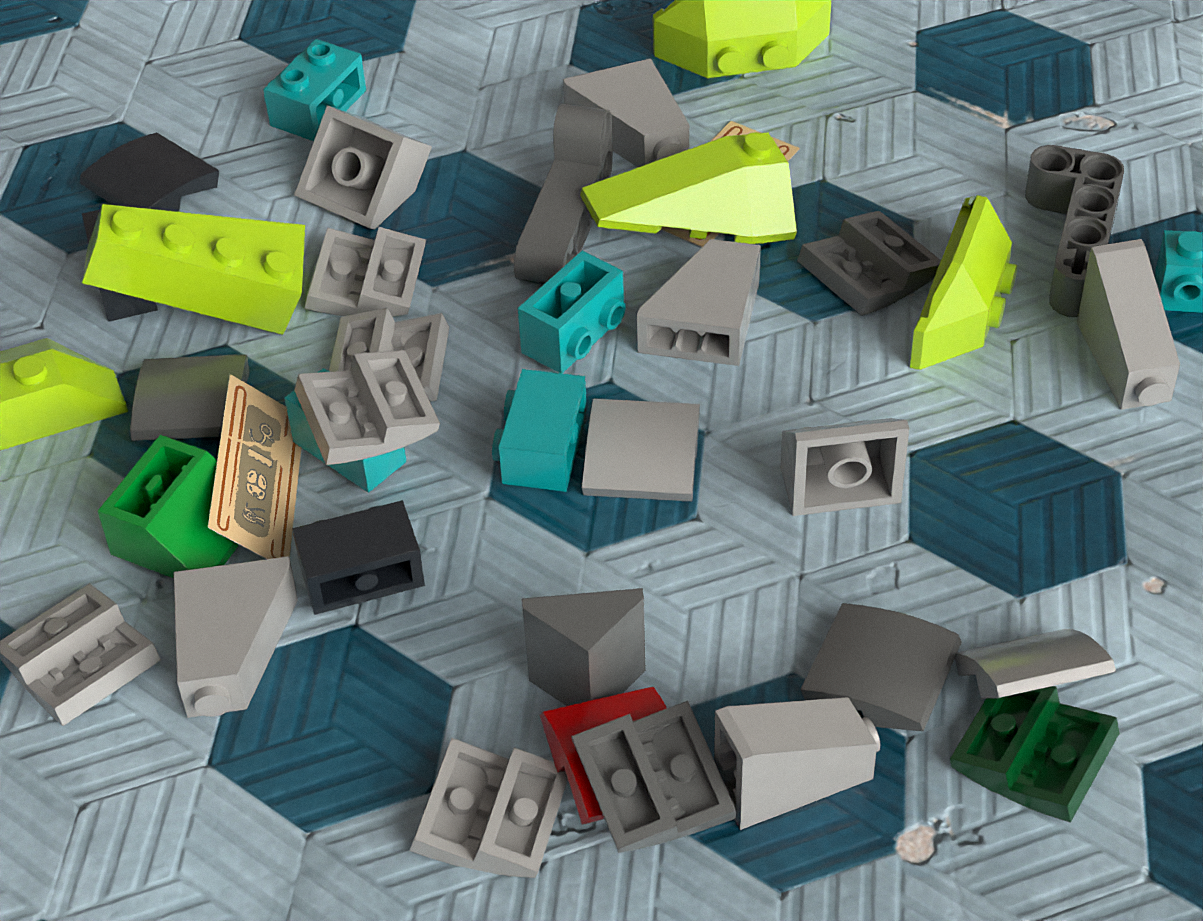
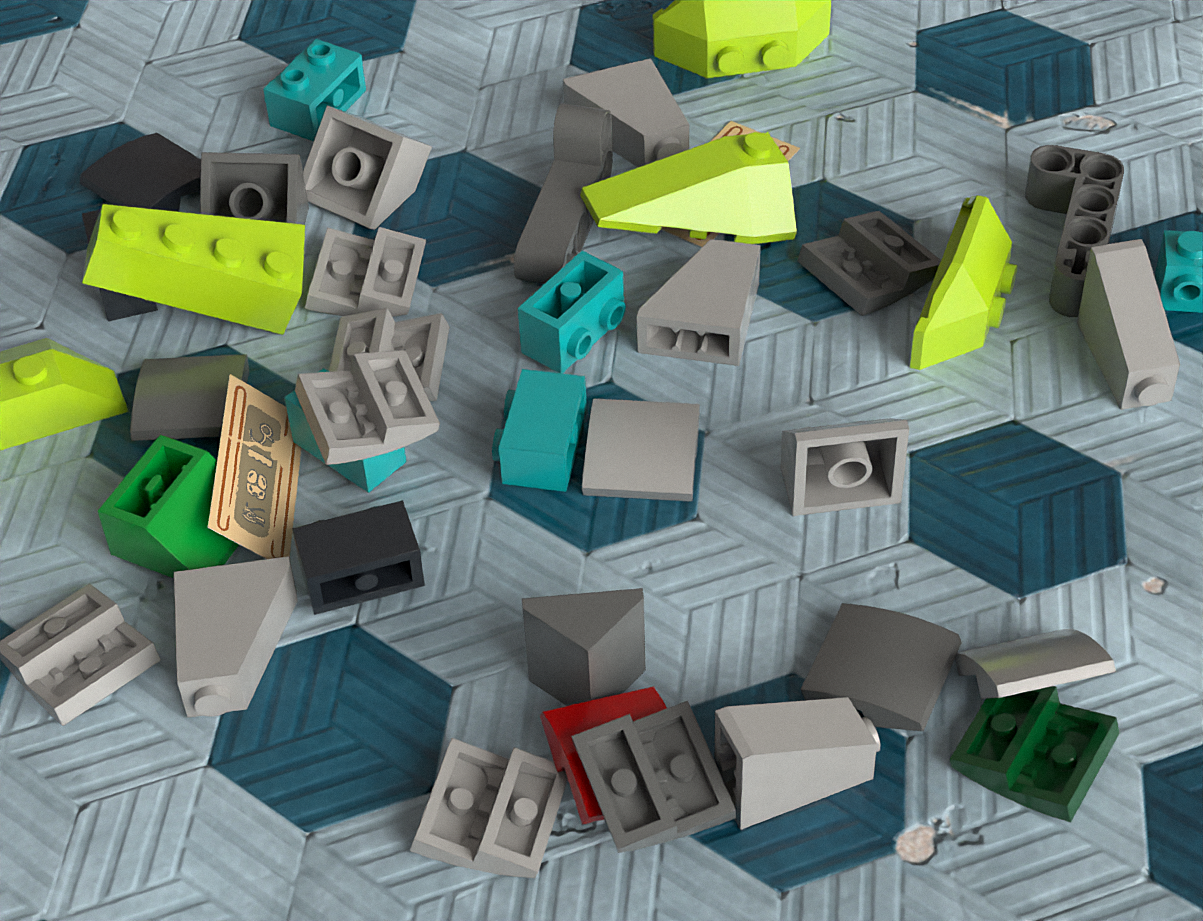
(253, 186): none -> dark grey slope

